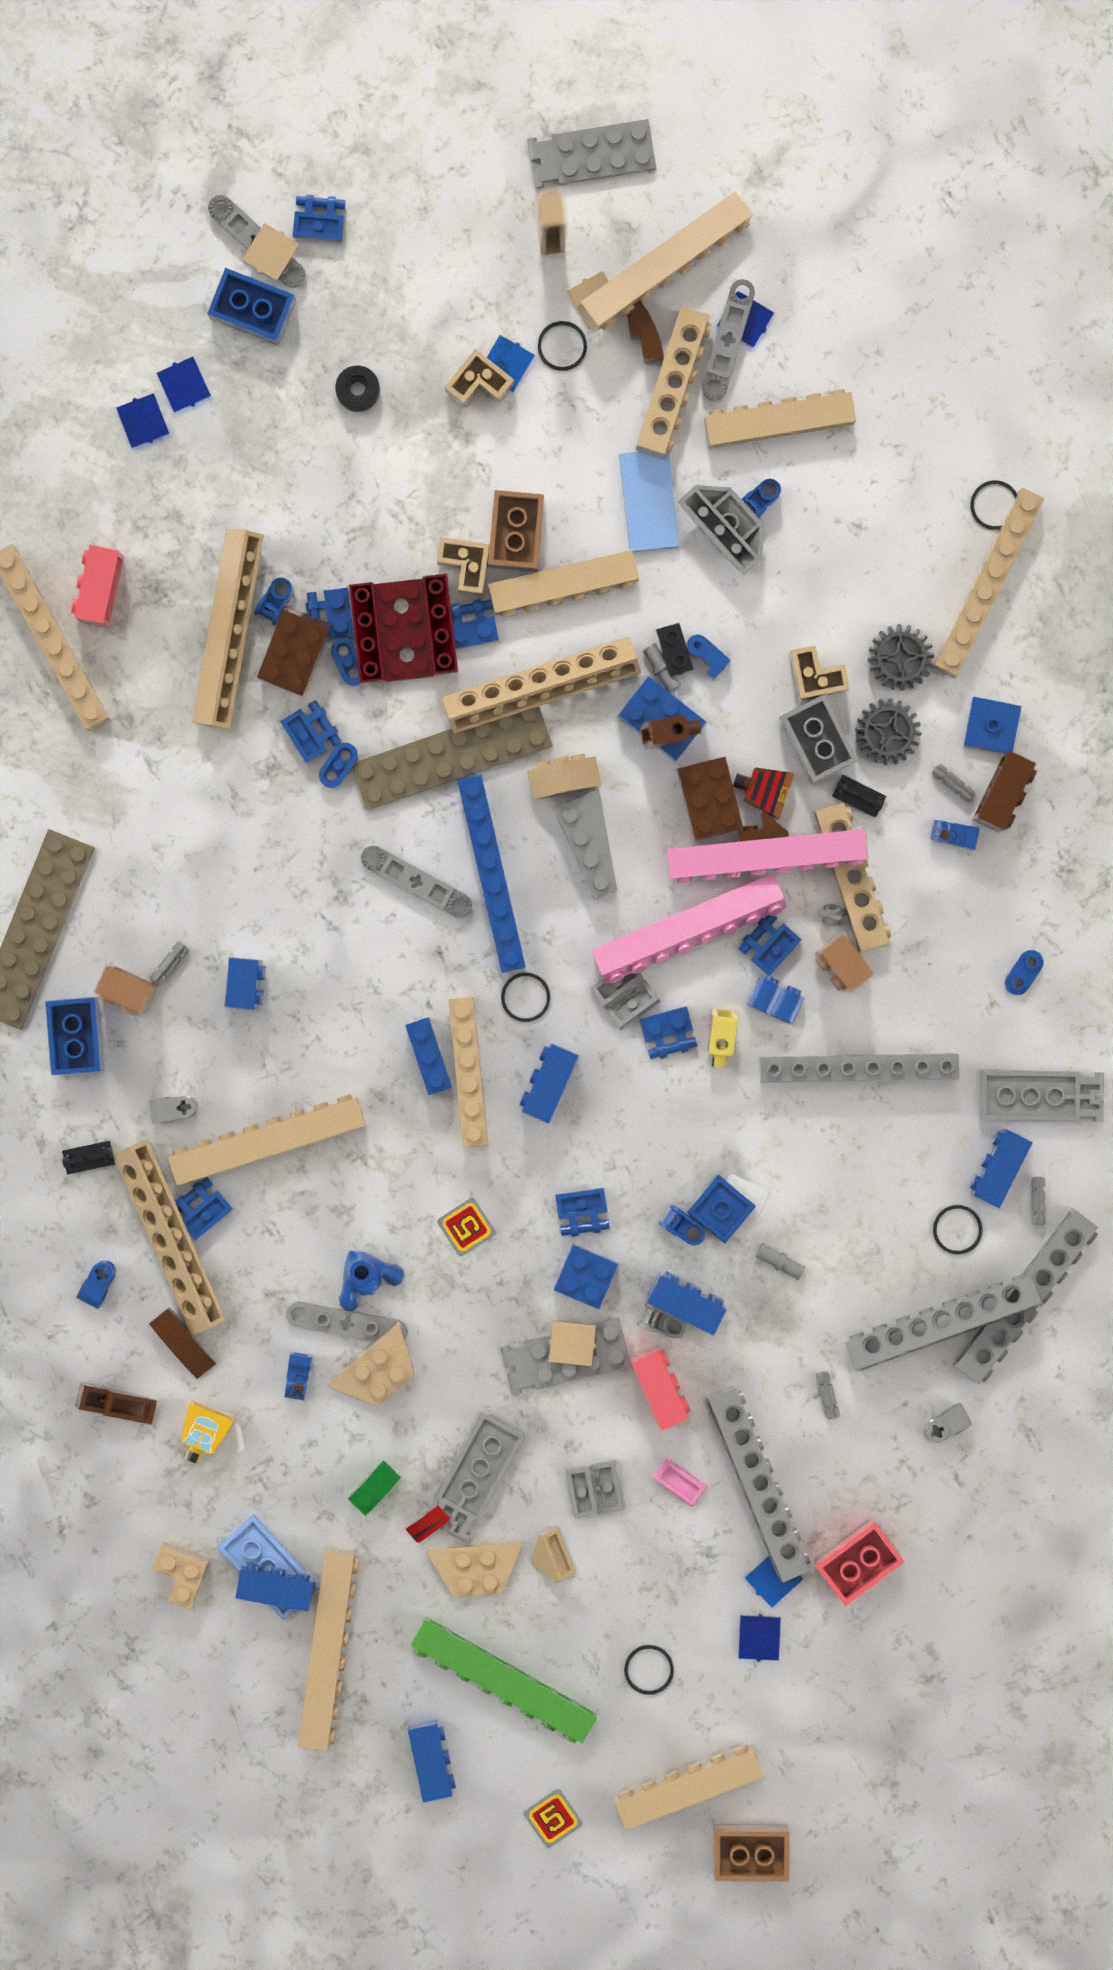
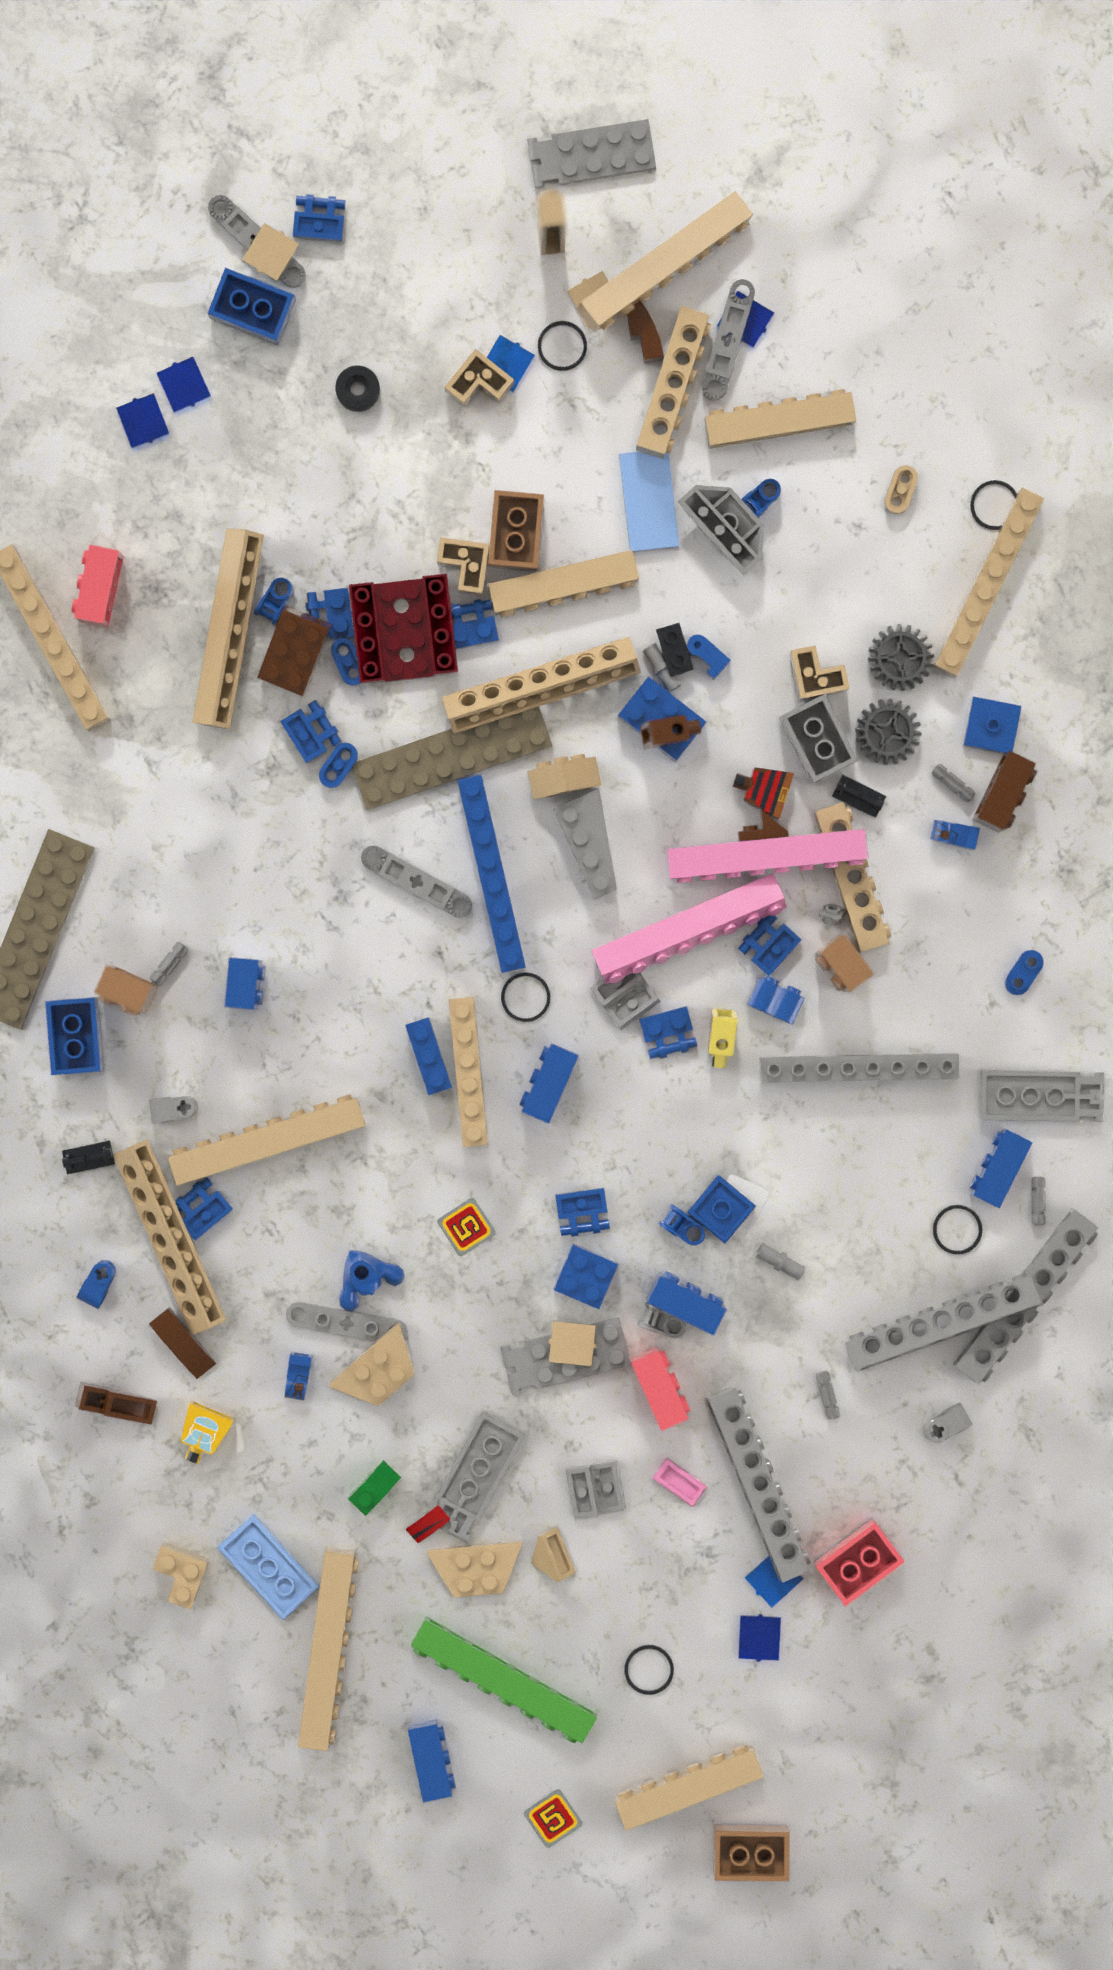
(275, 1587): blue brick -> none
(709, 798): reddish brown brick -> none
(901, 490): none -> tan plate

